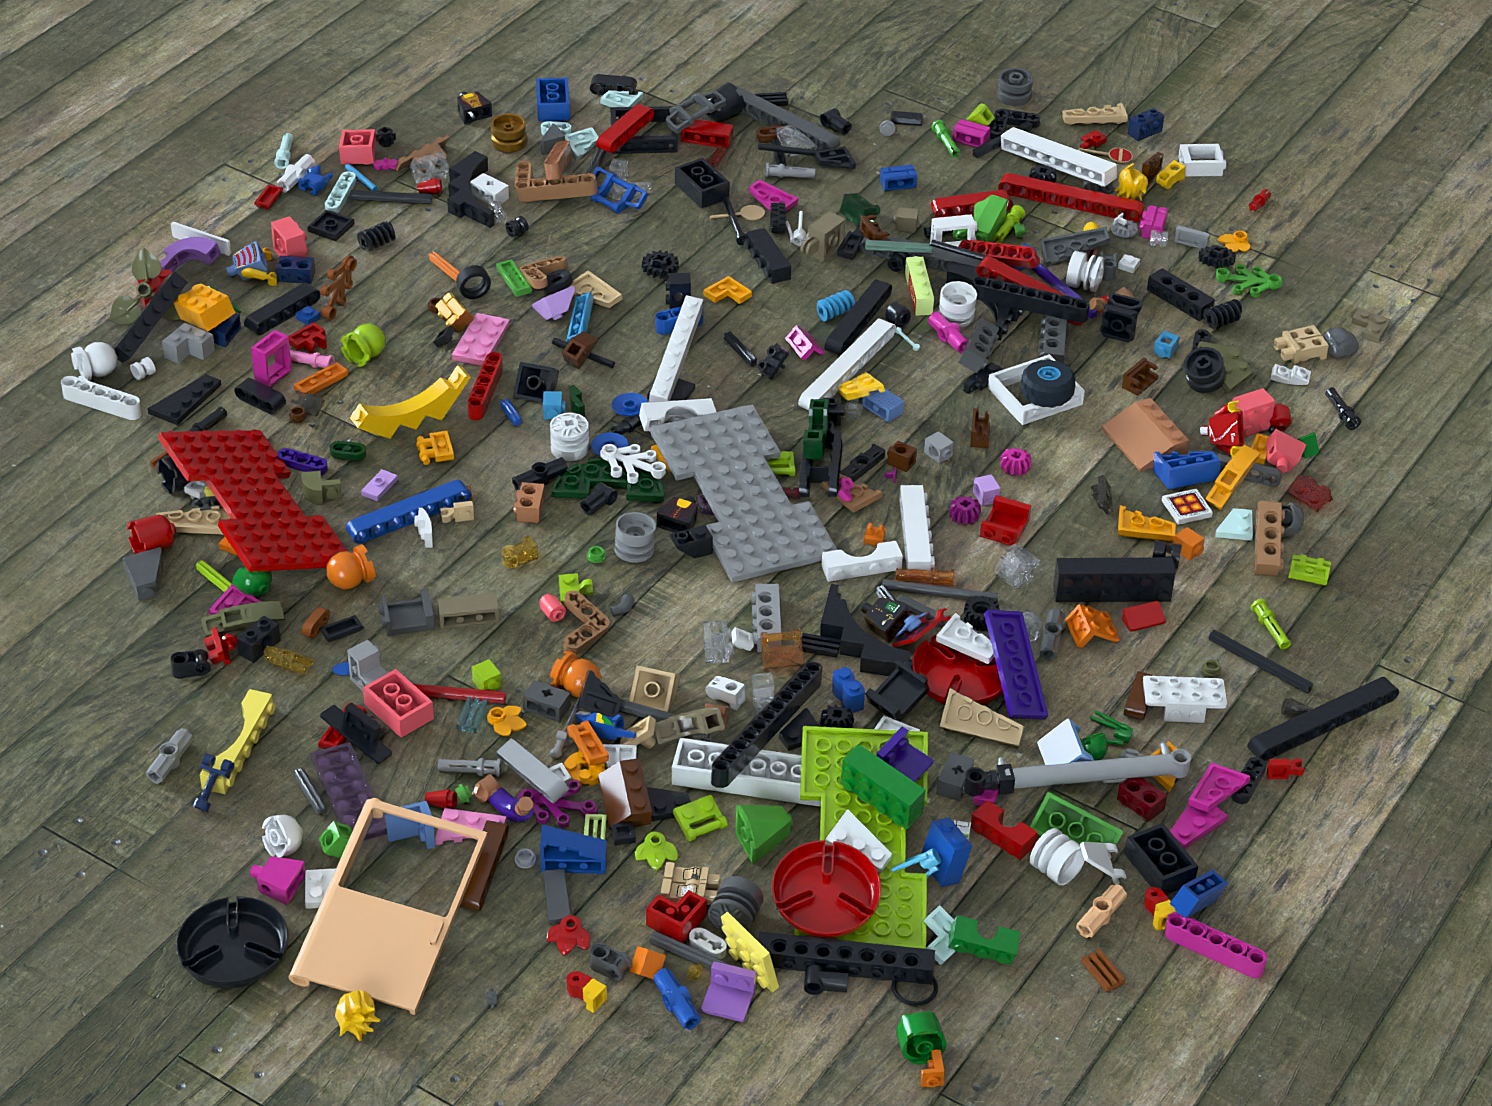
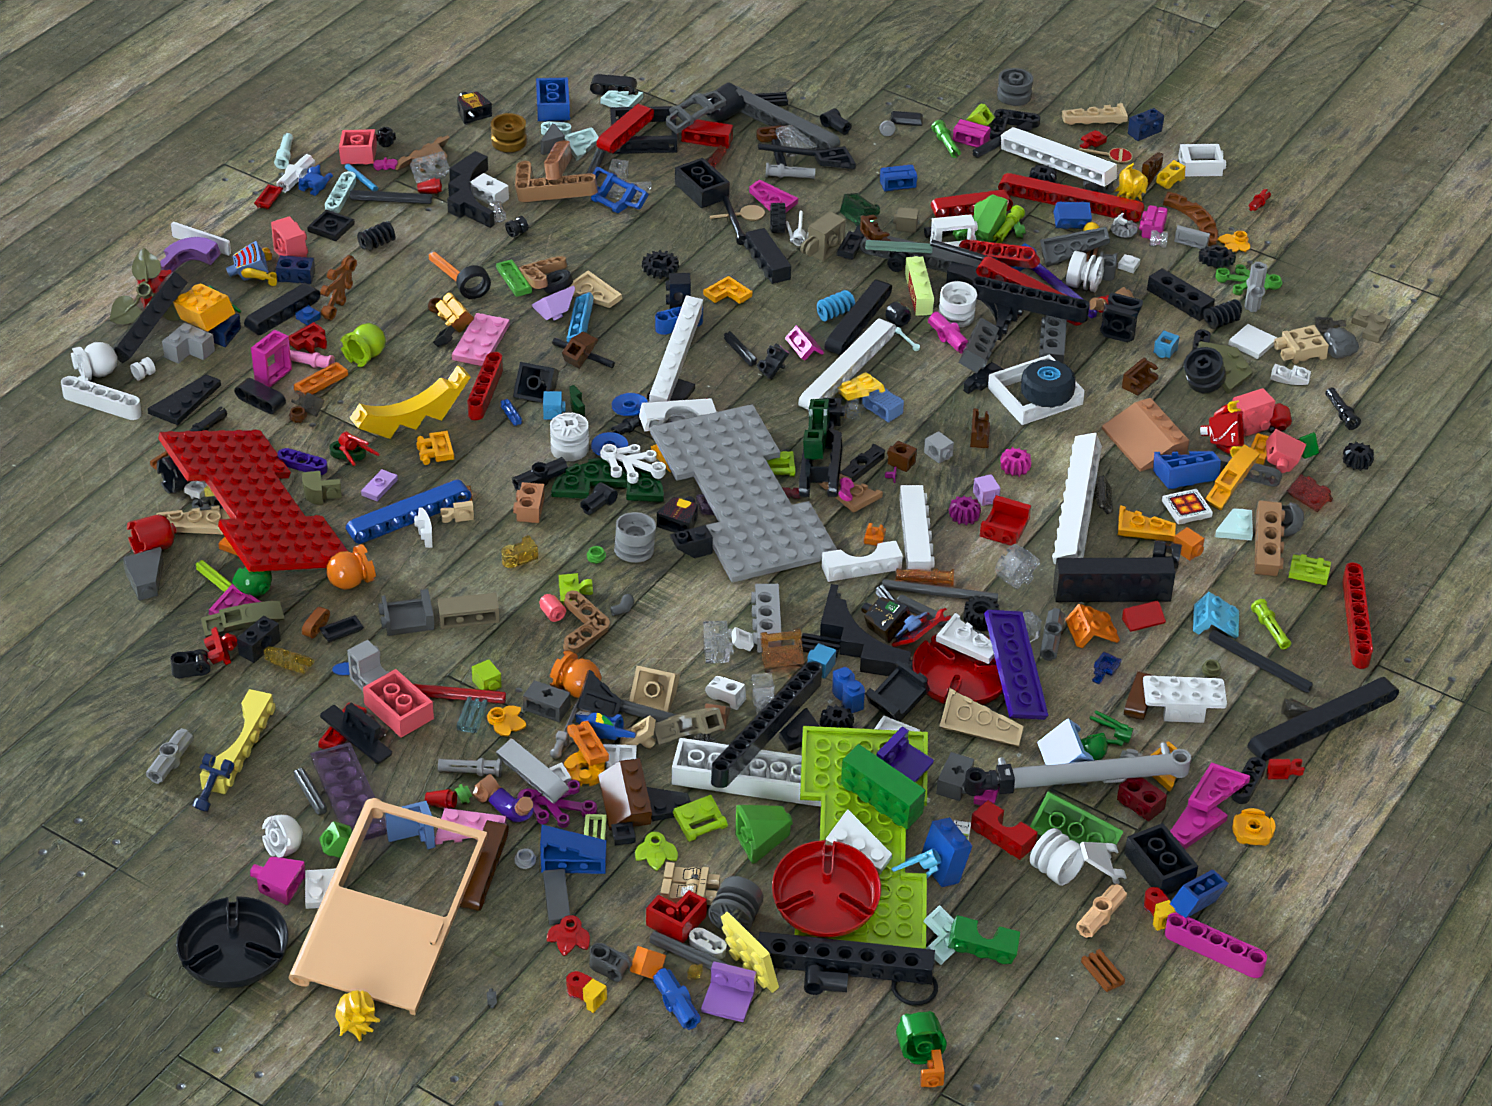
(350, 442): none -> red plant
(825, 656): none -> dark azure brick
(1072, 214): none -> blue brick
(1078, 497): none -> white brick
(1105, 665): none -> clear blue plate
(1196, 212): none -> dark orange tile
(1215, 611): none -> medium azure bracket
(1246, 835): none -> light orange plate
(1252, 341): none -> white tile
(1255, 286): none -> light grey piece
(1324, 323): none -> clear smoke plate
(1357, 615): none -> red beam
(1358, 456): none -> black gear

